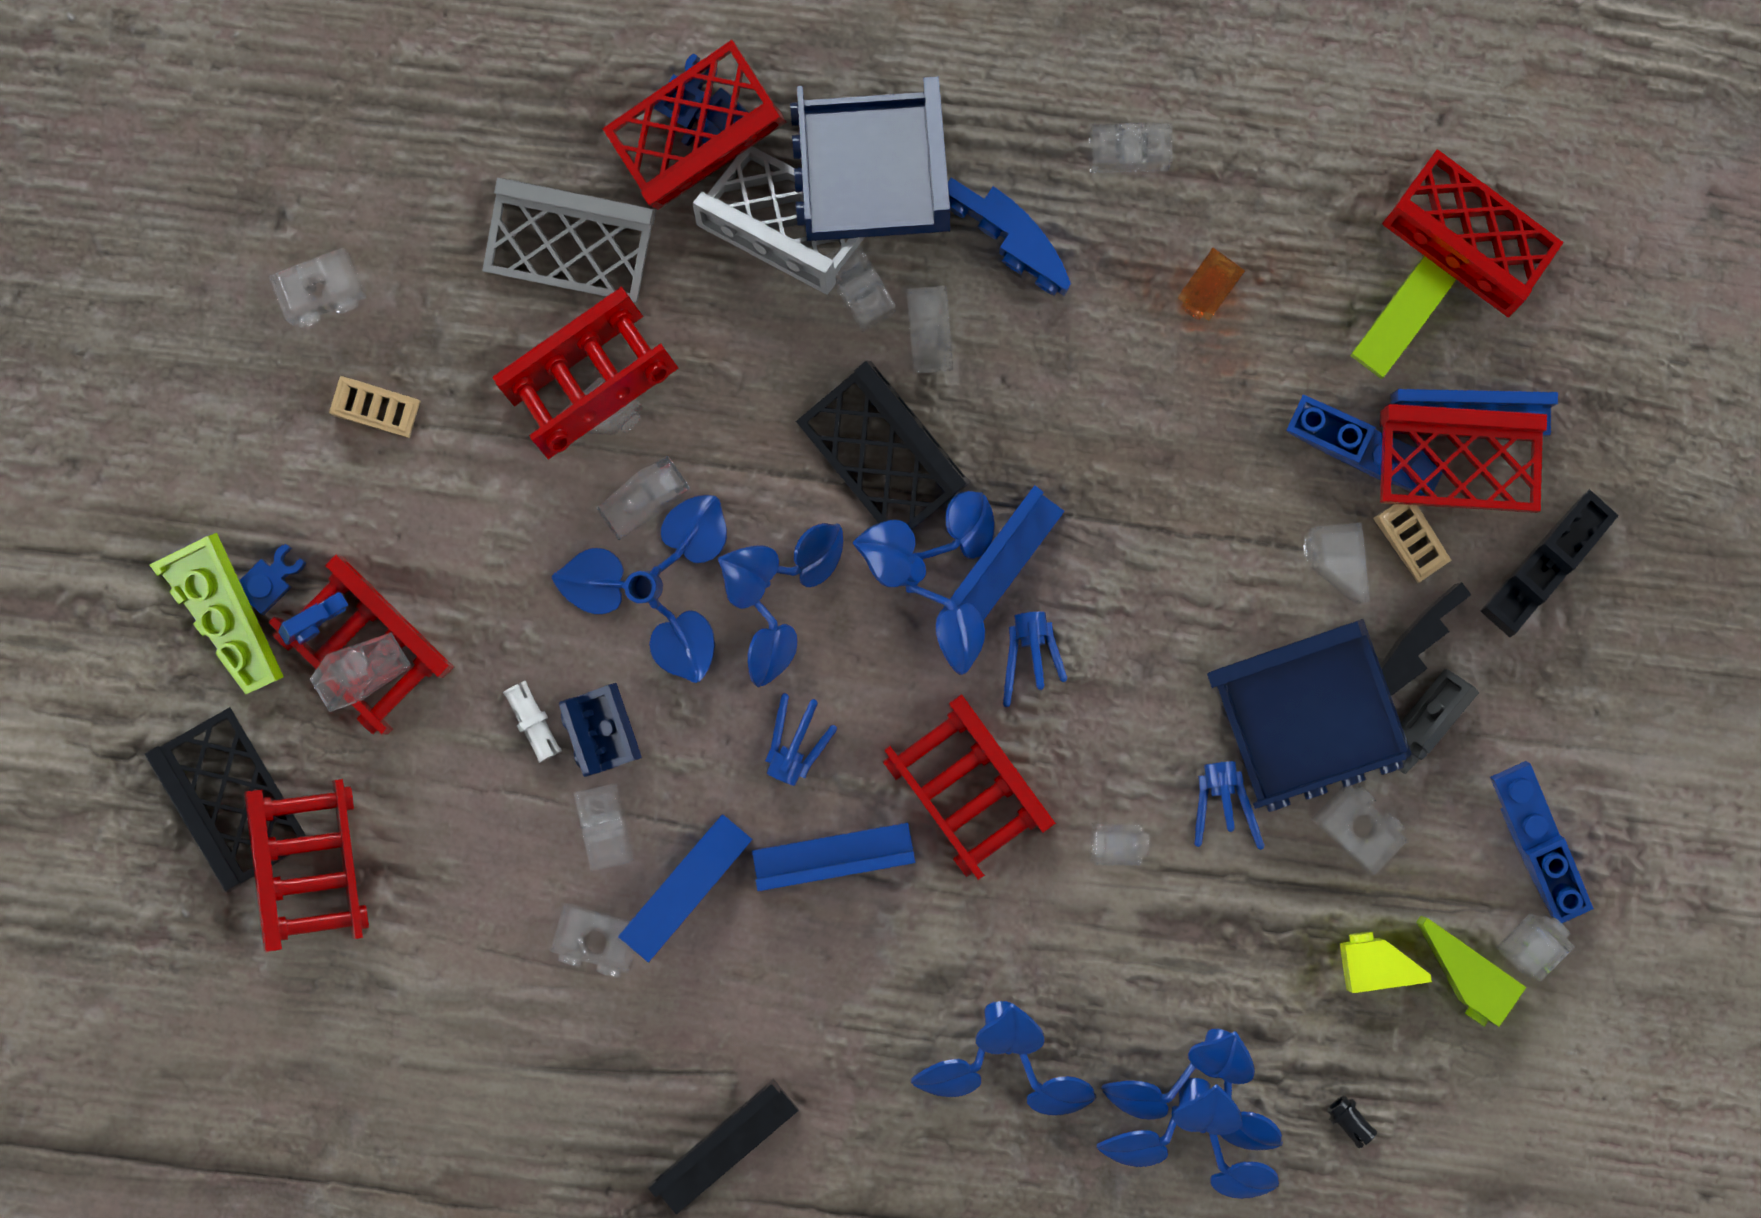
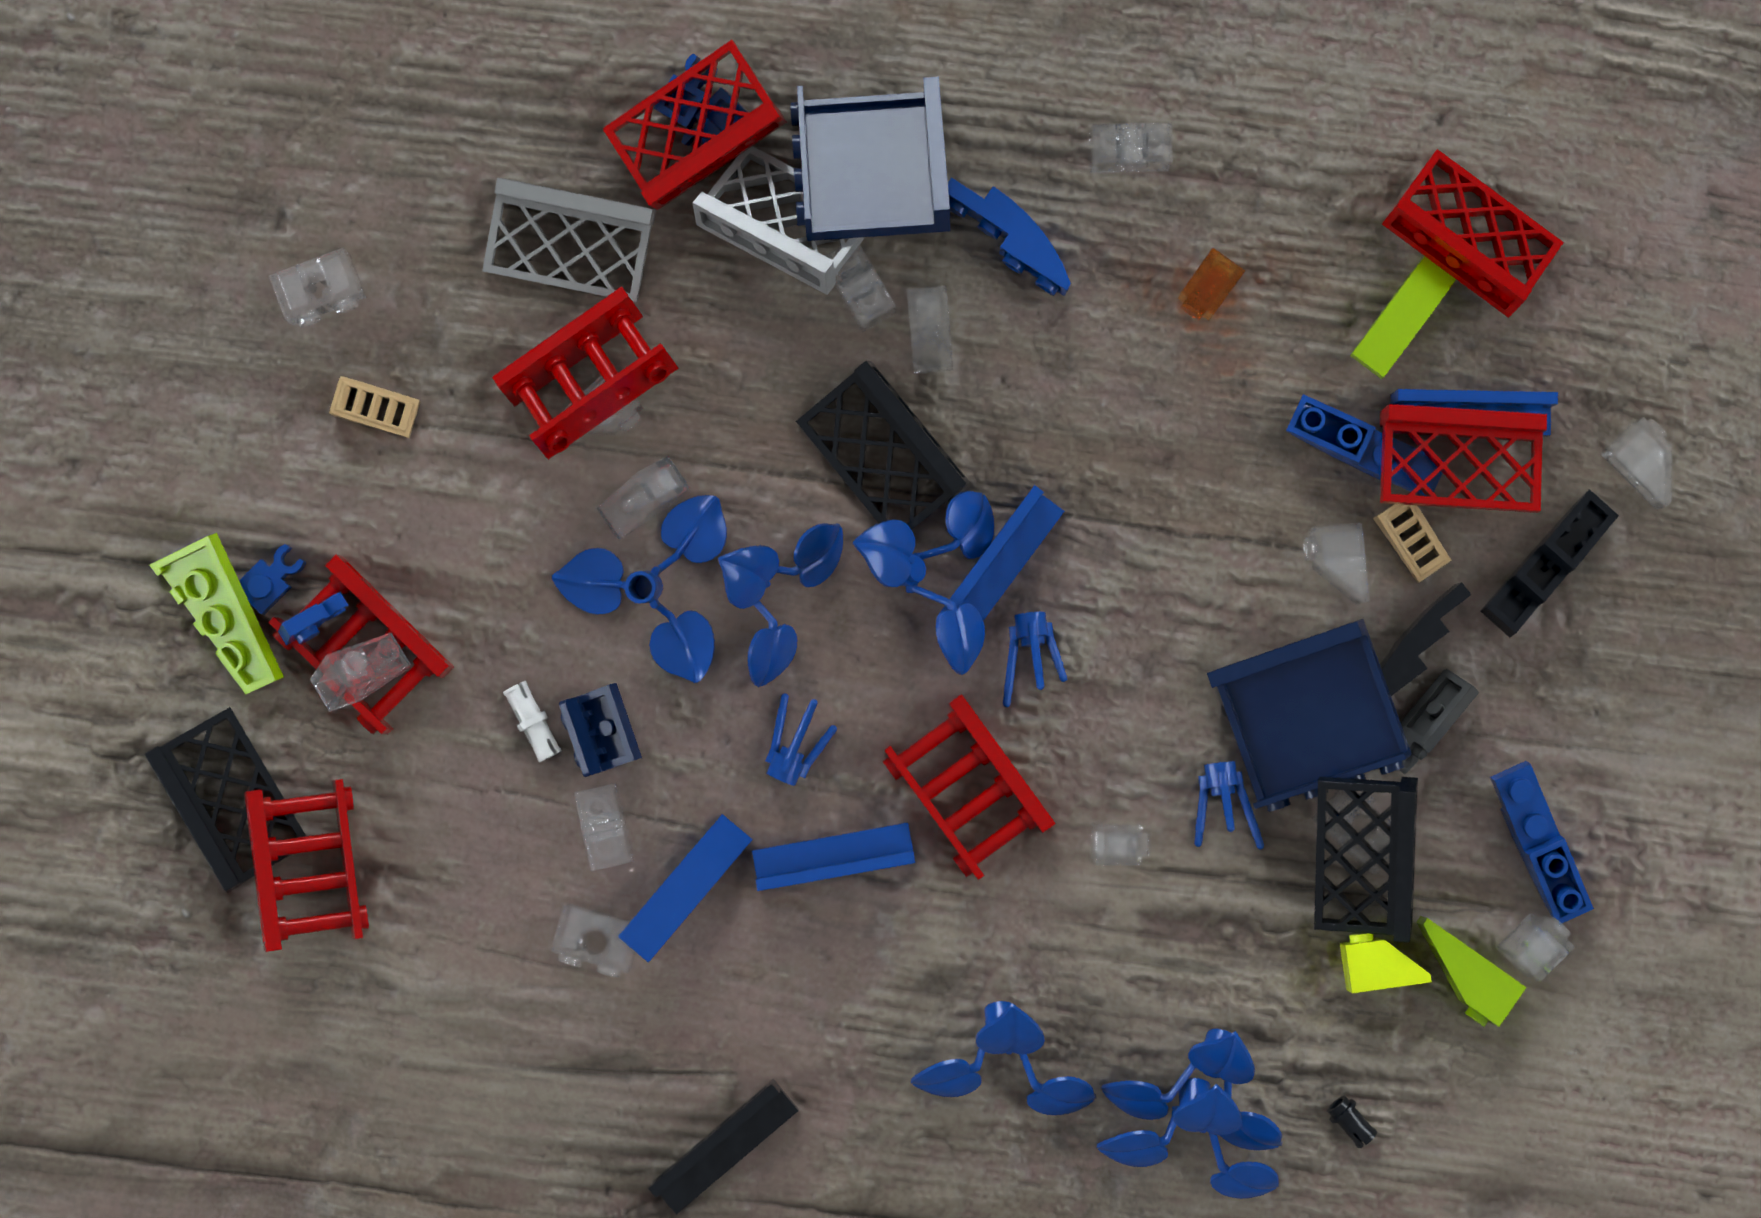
(1400, 849): none -> black fence
(1644, 460): none -> clear slope

